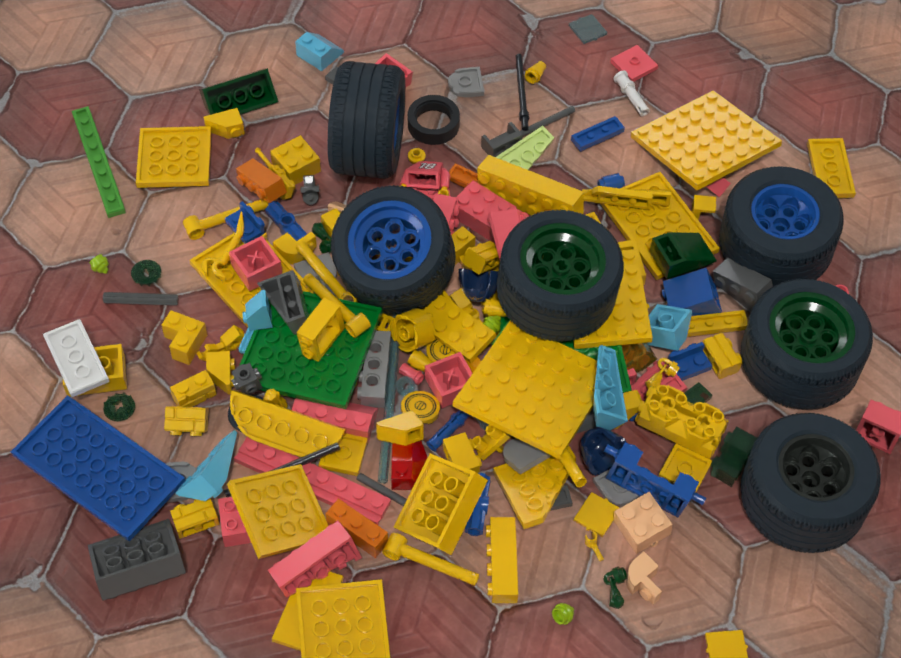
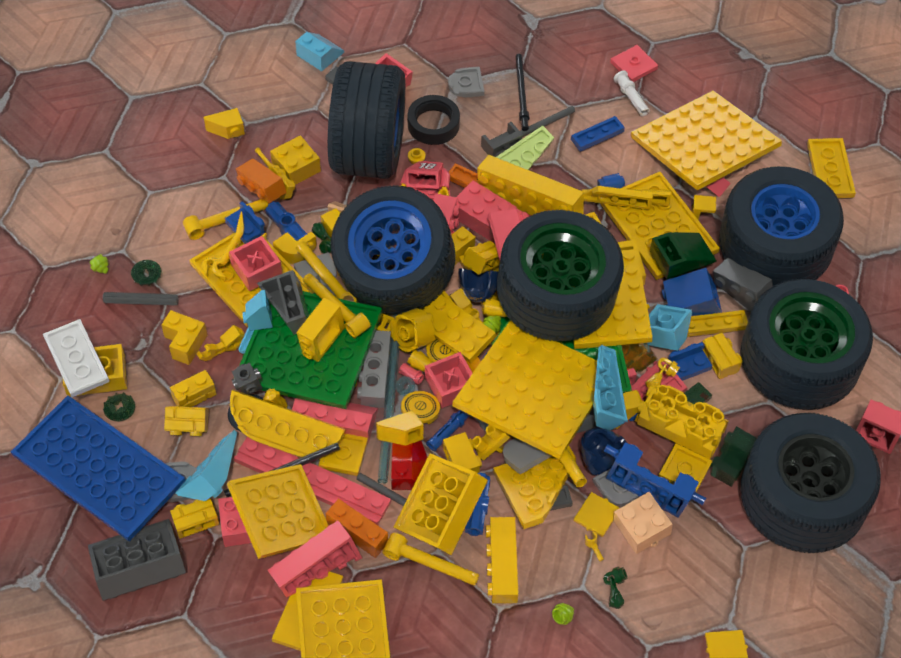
(98, 162): bright green tile -> none
(174, 157): yellow plate -> none
(219, 369): yellow slope -> none
(243, 92): dark green slope -> none
(309, 190): dark grey hips -> none
(535, 72): yellow cone -> none
(587, 29): clear light blue piece -> none
(639, 578): light nougat brick -> none

